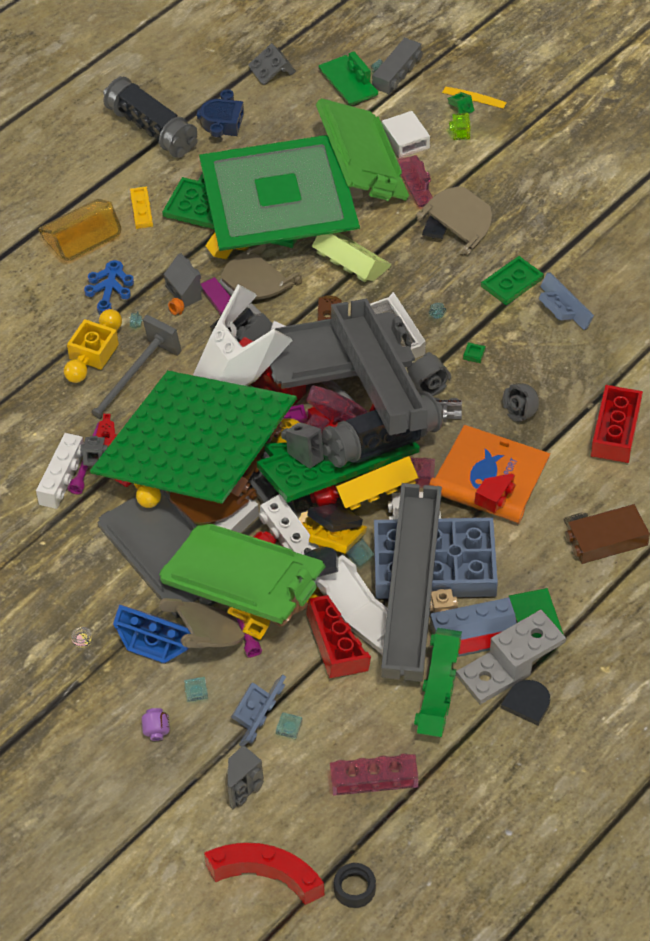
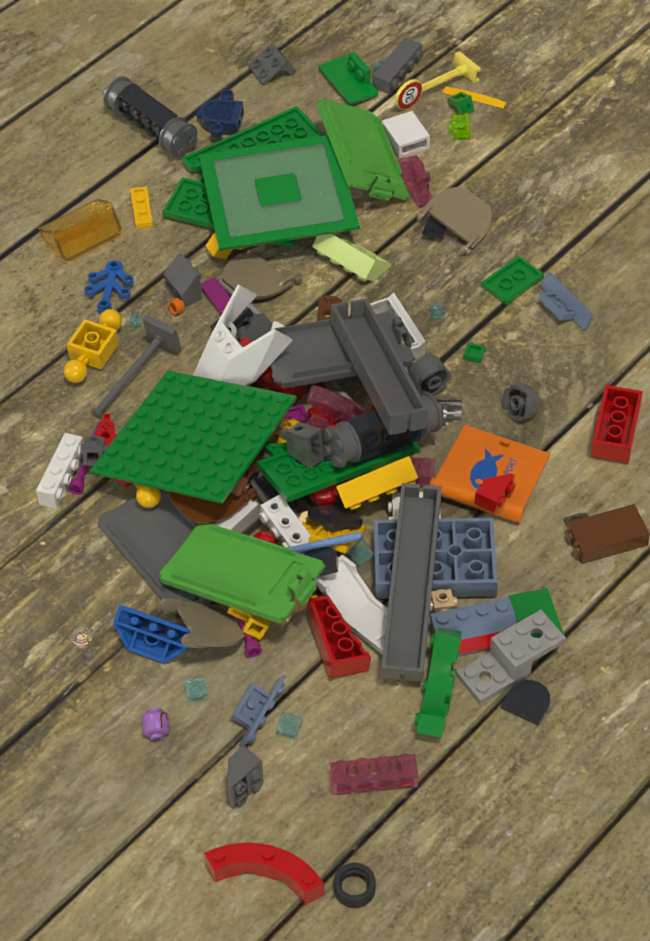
(282, 127): none -> green wing
(326, 542): none -> medium blue piece
(411, 90): none -> light yellow piece

